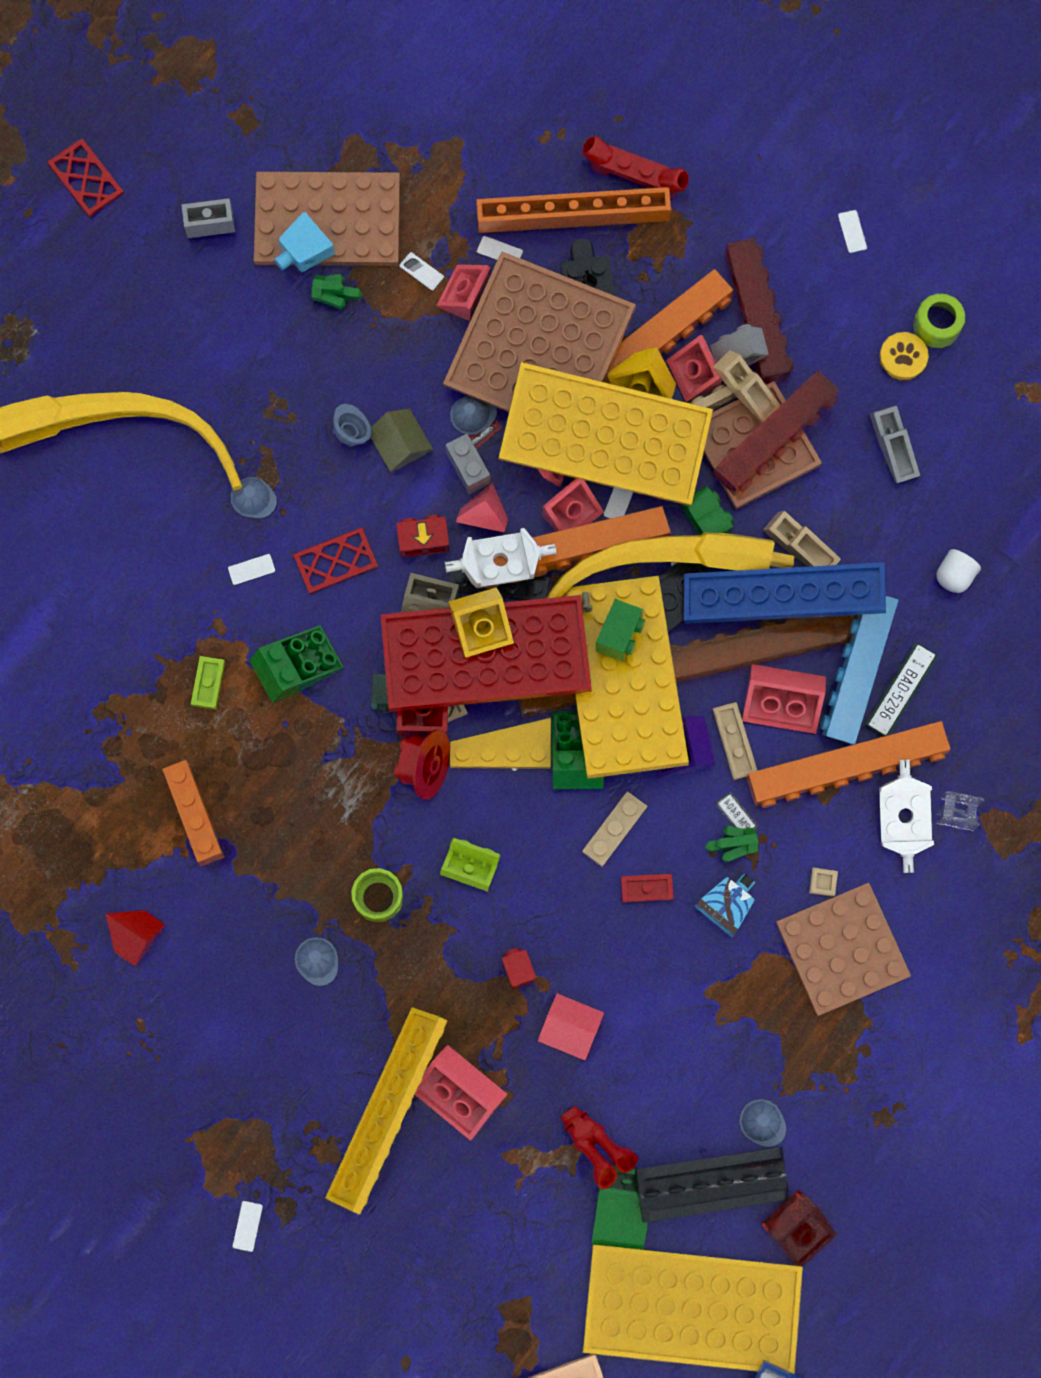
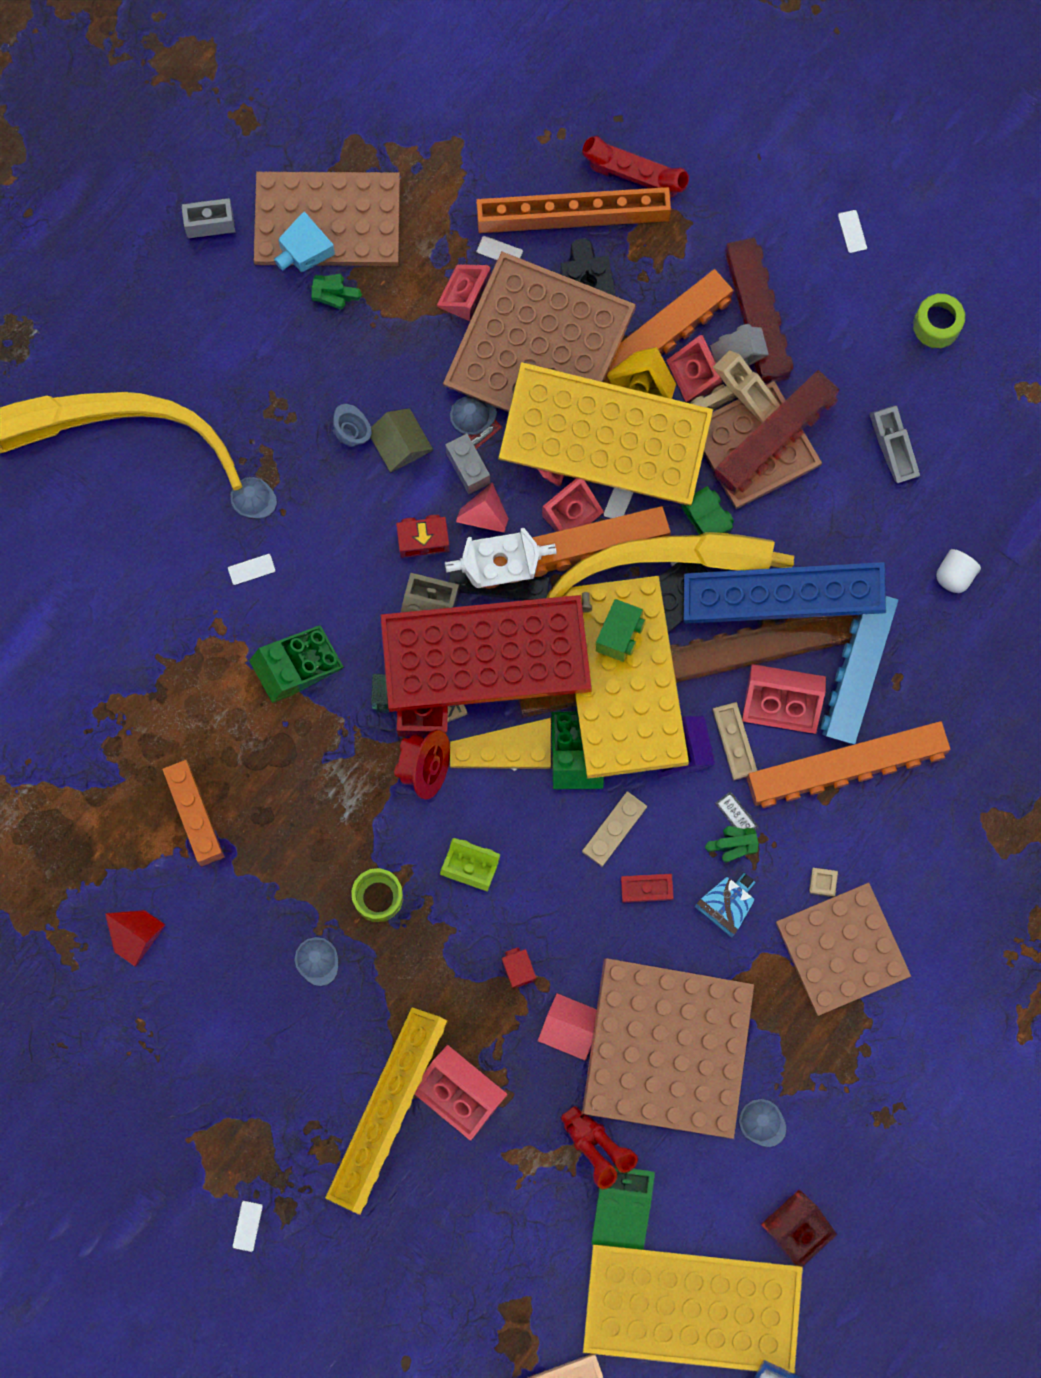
(79, 195): red window -> none
(208, 683): lime plate -> none
(353, 569): red window -> none
(421, 271): white sticker -> none
(481, 622): yellow slope -> none
(668, 1049): none -> nougat plate
(712, 1184): black plate -> none
(799, 541): tan slope -> none
(901, 690): white tile -> none
(903, 356): yellow tile -> none
(915, 834): white plate -> none
(957, 817): clear piece -> none

